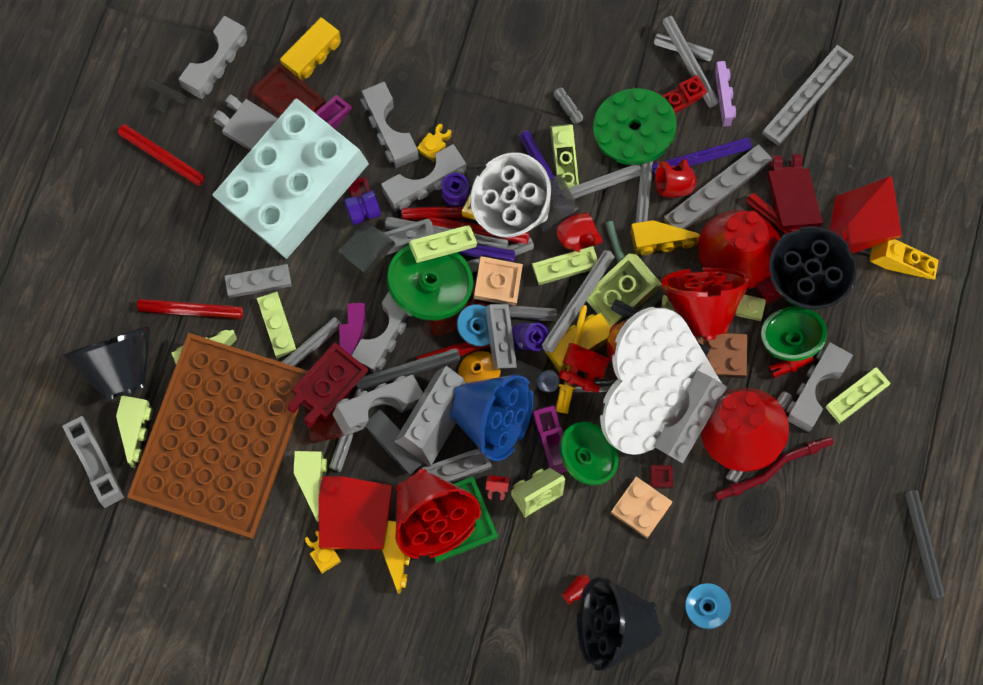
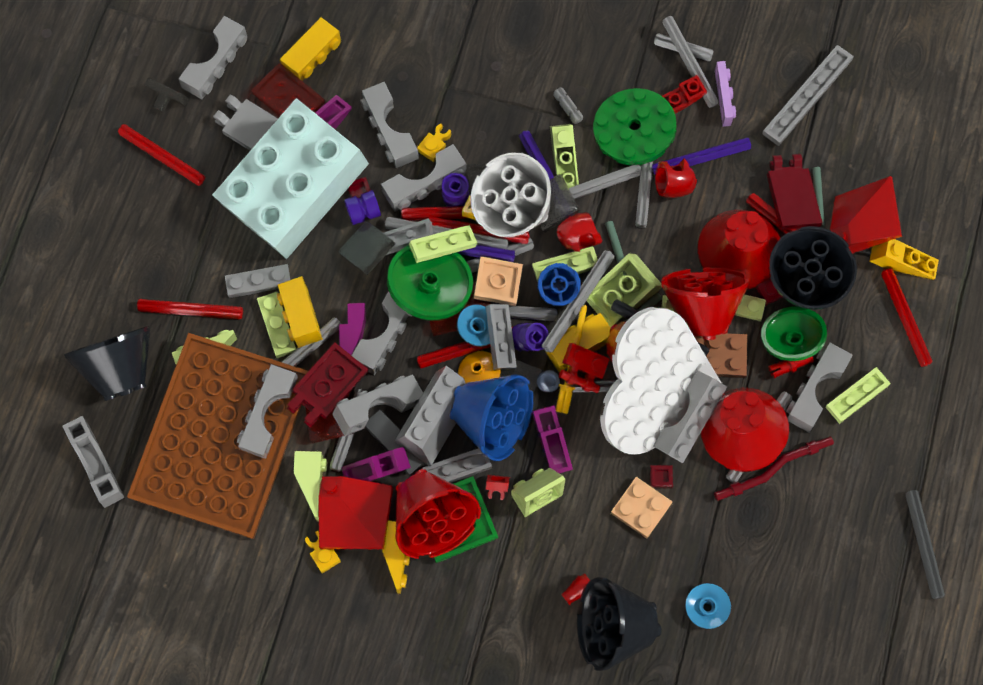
(132, 422): yellowish green slope -> none
(277, 385): none -> light grey arch
(299, 312): none -> yellow brick
(378, 466): none -> magenta slope
(409, 368): dark grey axle -> none
(558, 284): none -> blue cylinder
(597, 454): green dish -> none
(657, 236): yellow slope -> none
(718, 188): light grey plate -> none
(817, 184): none -> sand green bar
(906, 317): none -> red axle

